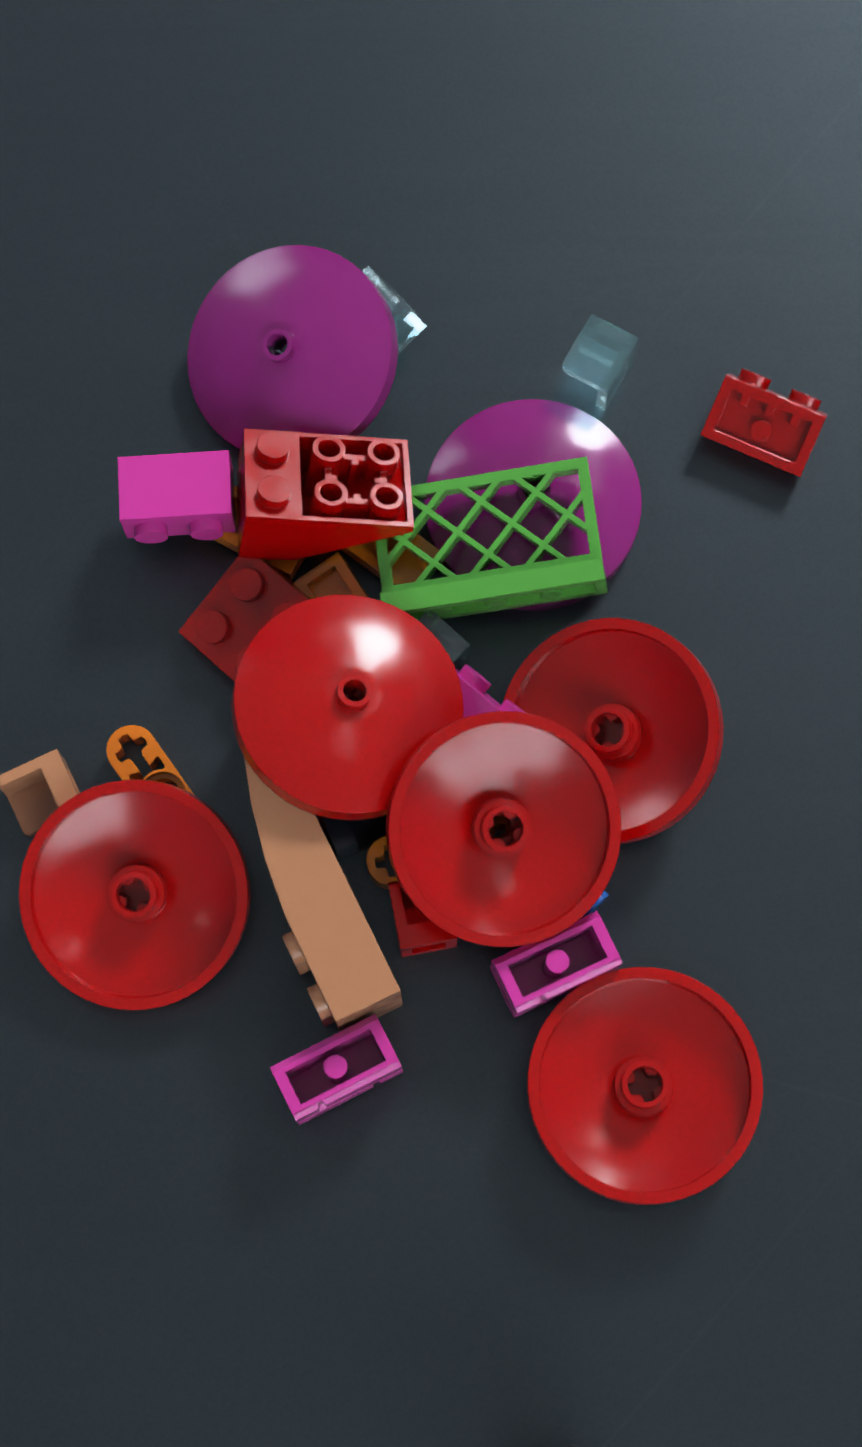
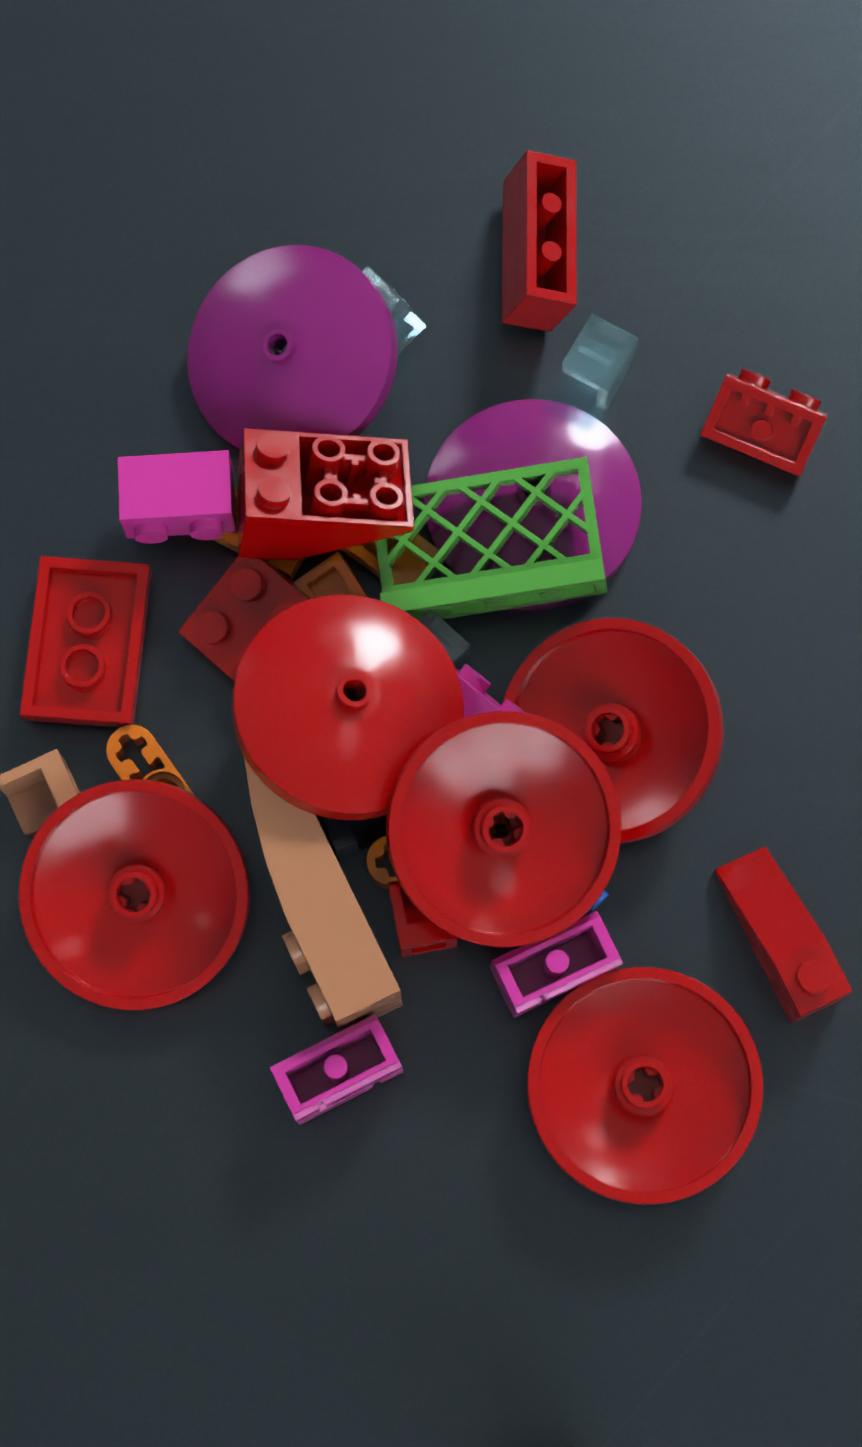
(86, 642): none -> red plate
(539, 241): none -> red brick
(783, 935): none -> red slope

